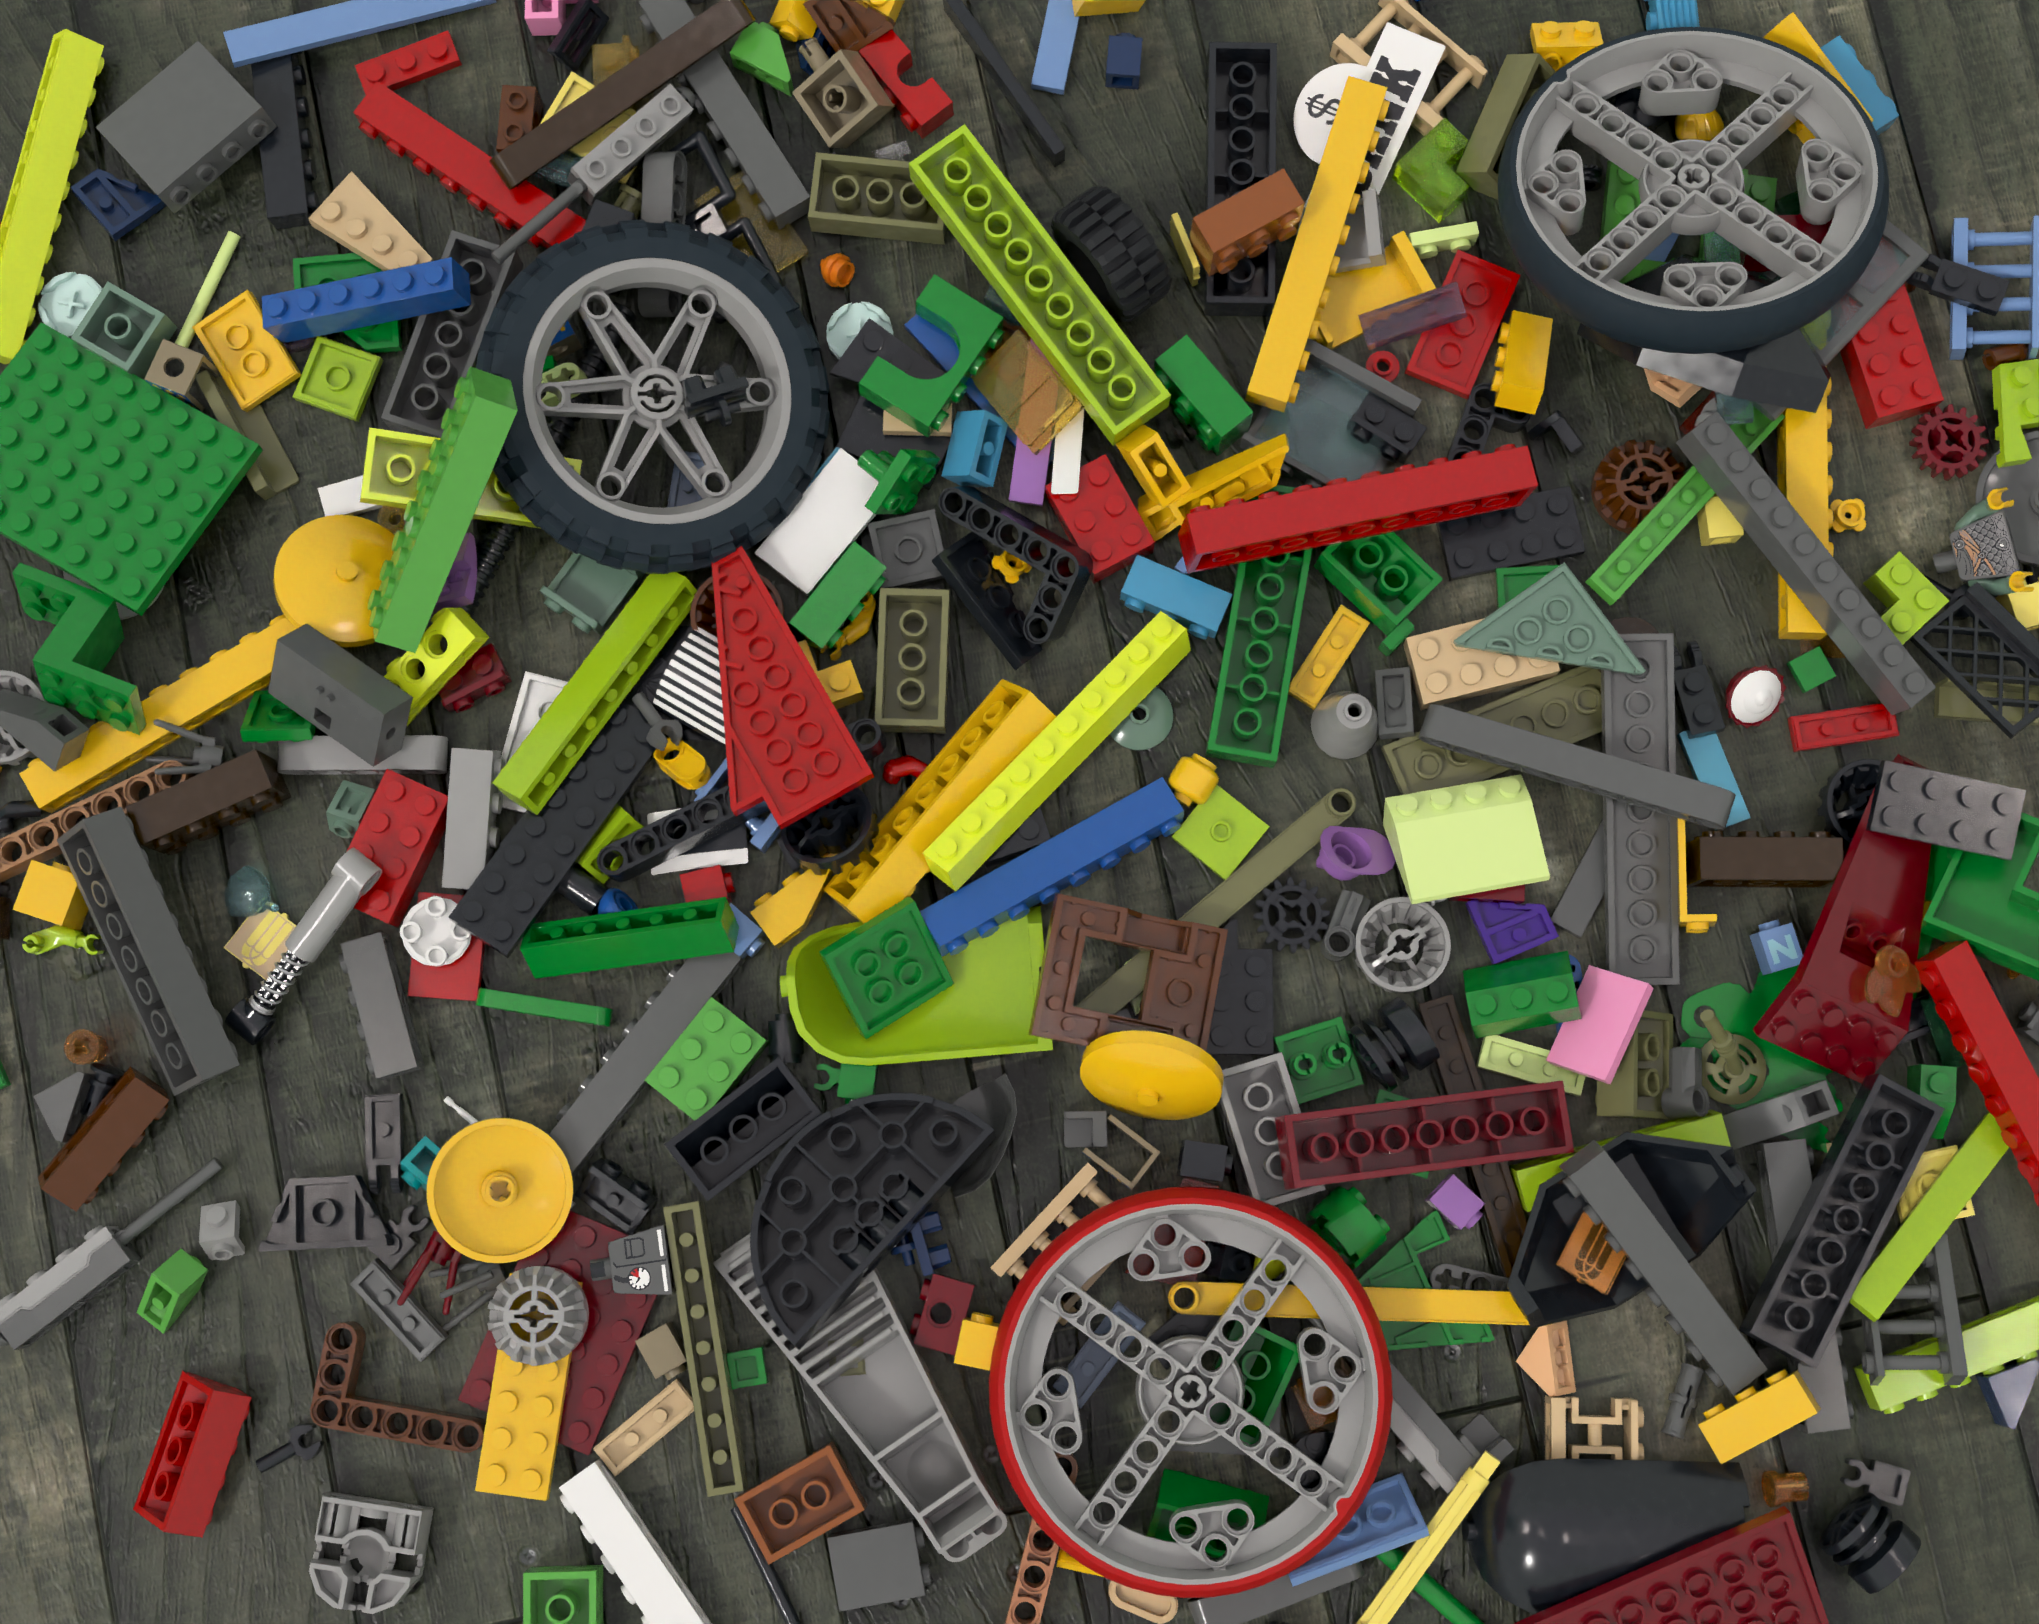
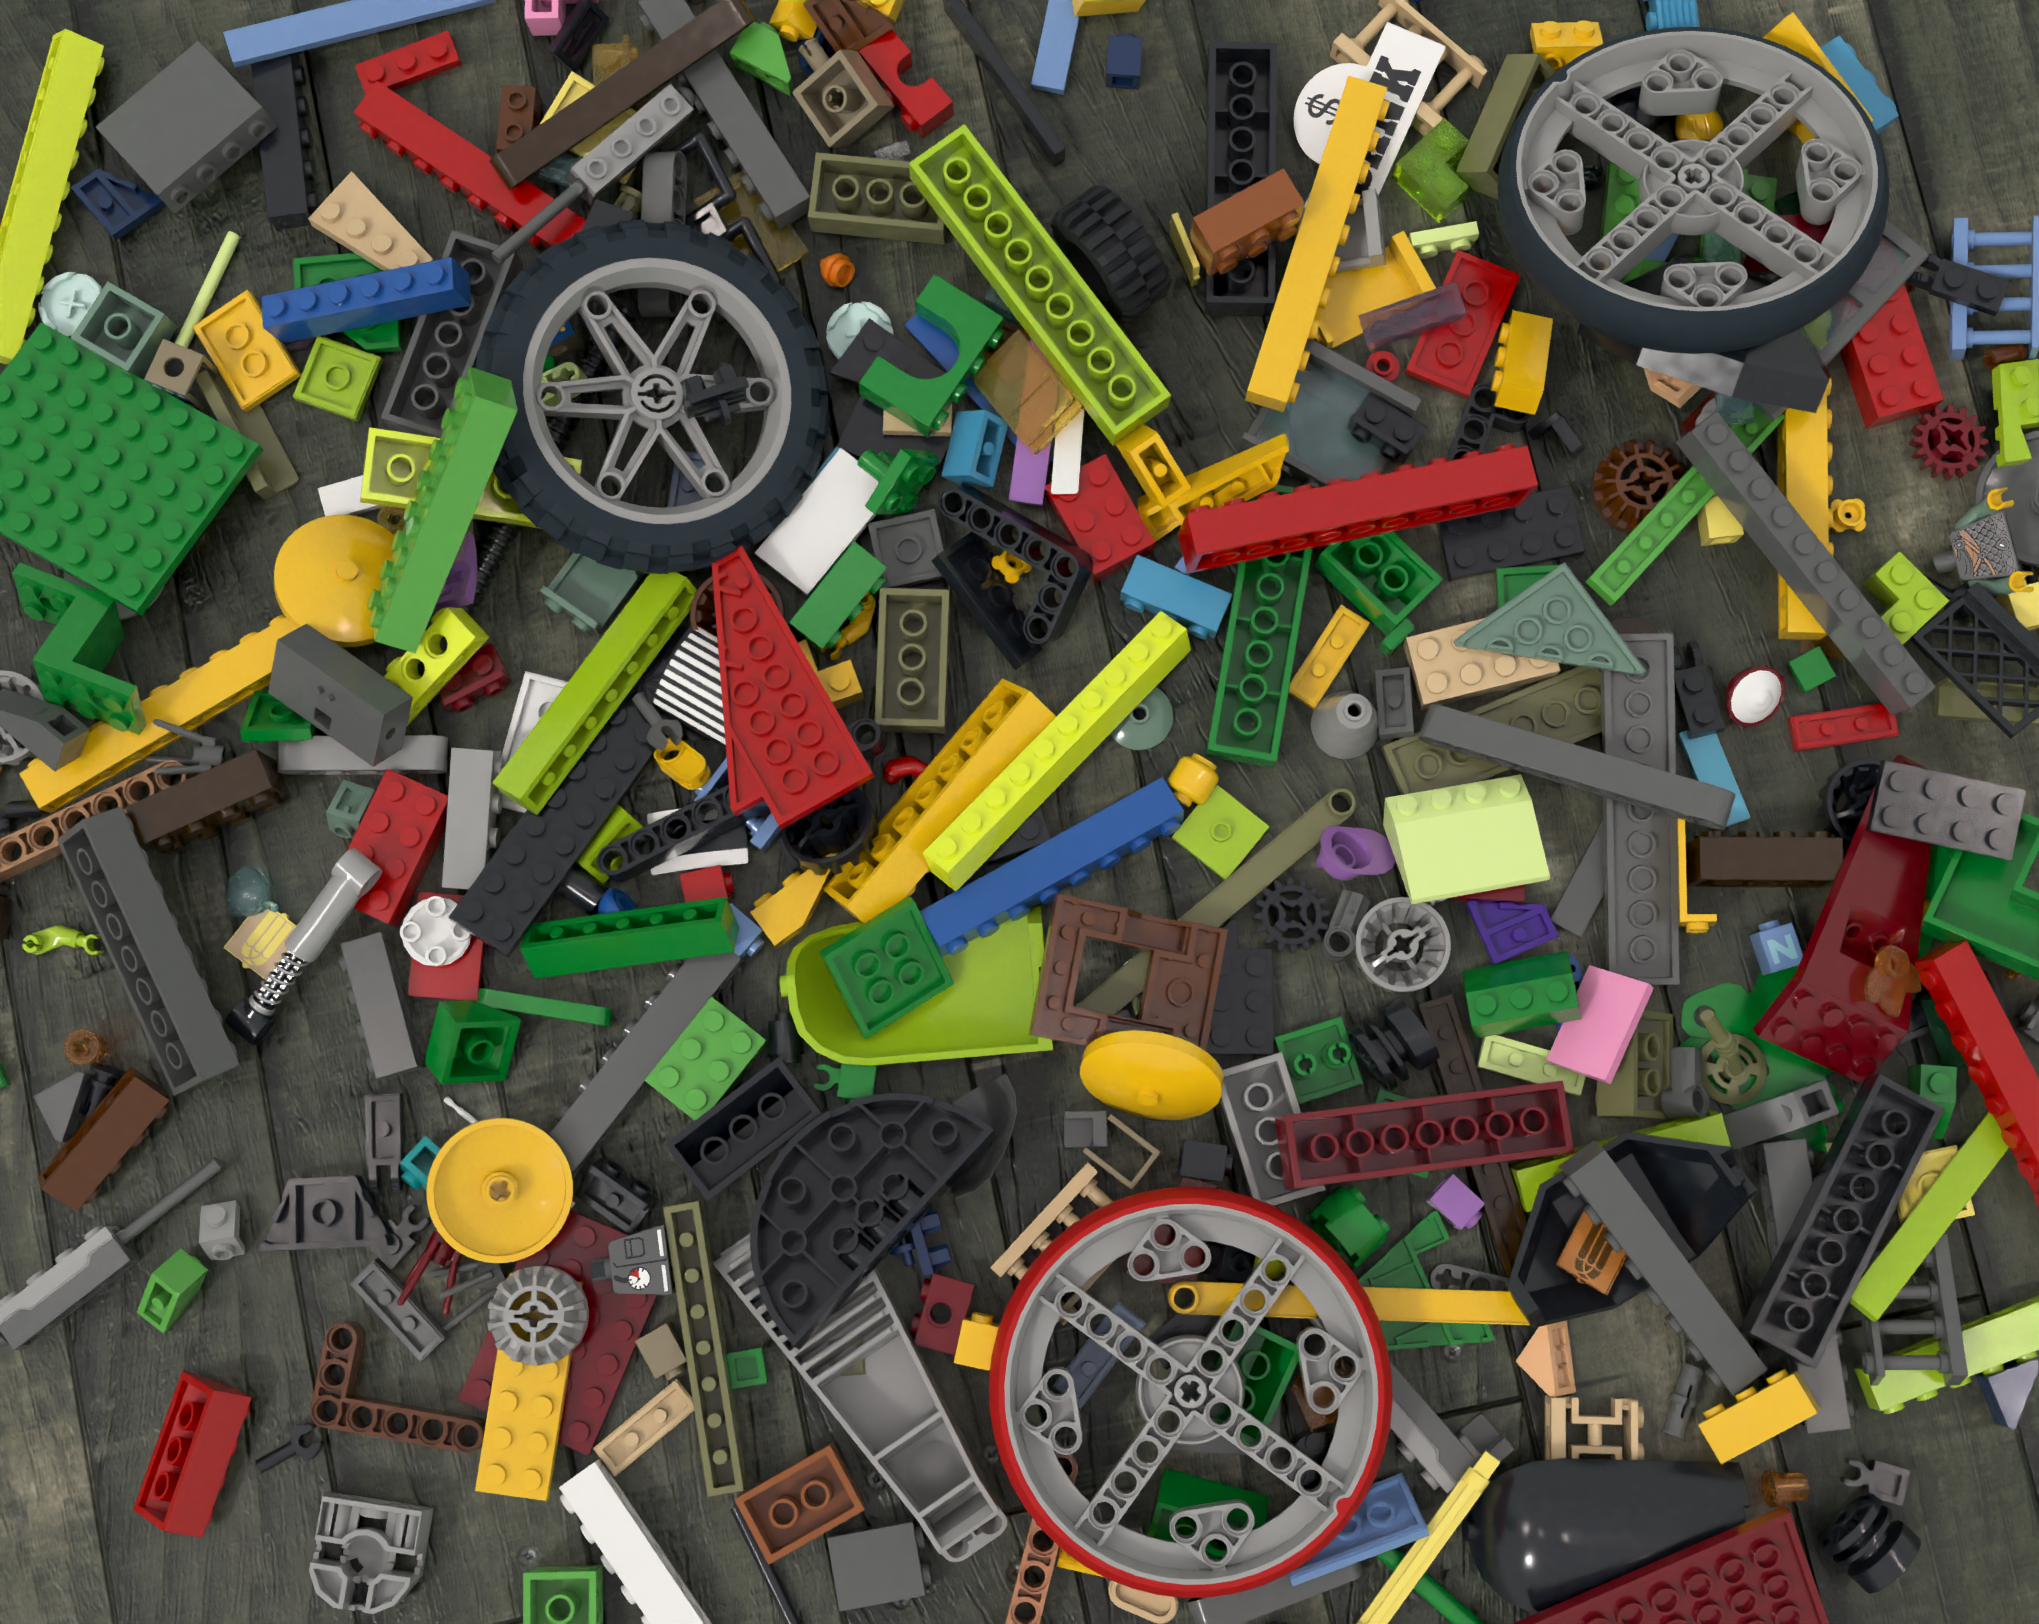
(52, 895): yellow head -> none
(471, 1042): none -> green slope
(1202, 396): green brick -> none

